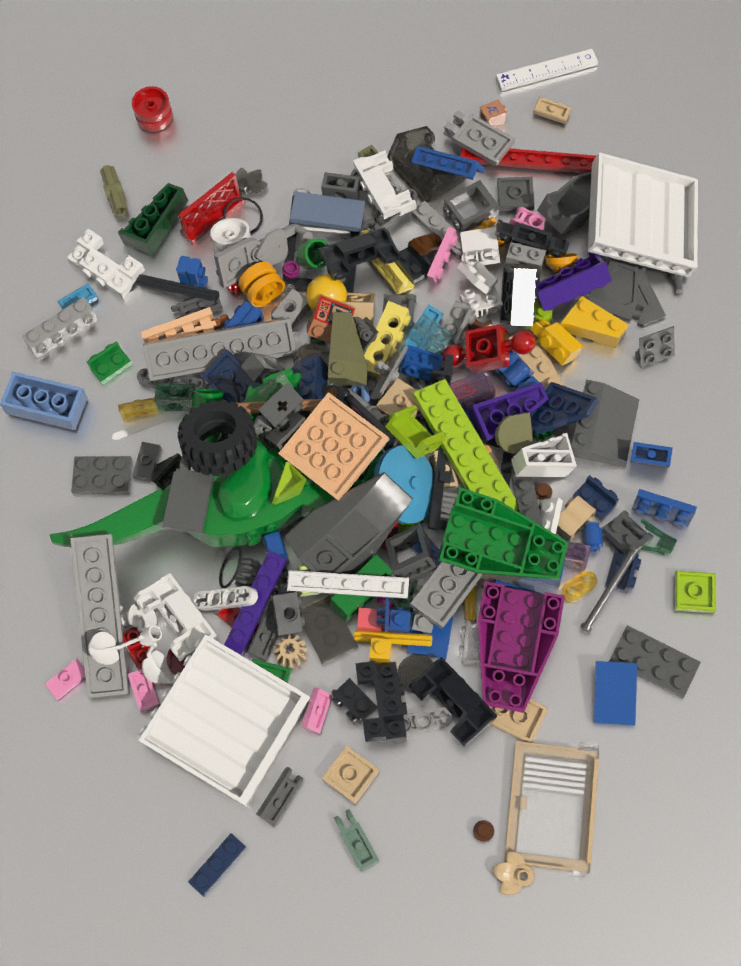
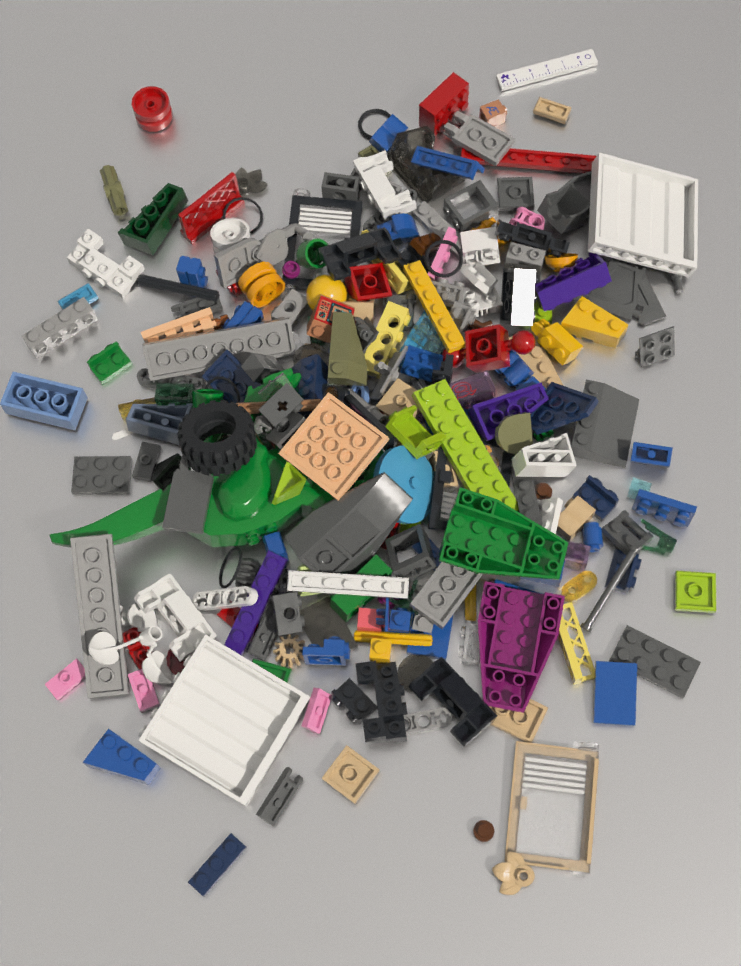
(121, 759): none -> blue wedge
(157, 421): none -> sand blue wedge
(327, 211): sand blue tile -> none
(333, 653): none -> blue plate
(357, 842): sand green hinge -> none
(366, 113): none -> black tyre
(368, 282): none -> red slope
(385, 135): none -> blue brick
(401, 226): none -> blue brick
(434, 306): none -> yellow plate
(436, 273): none -> black tyre
(443, 103): none -> red brick
(450, 292): none -> light grey bracket
(568, 651): none -> light yellow fence
(636, 485): none -> clear light blue plate

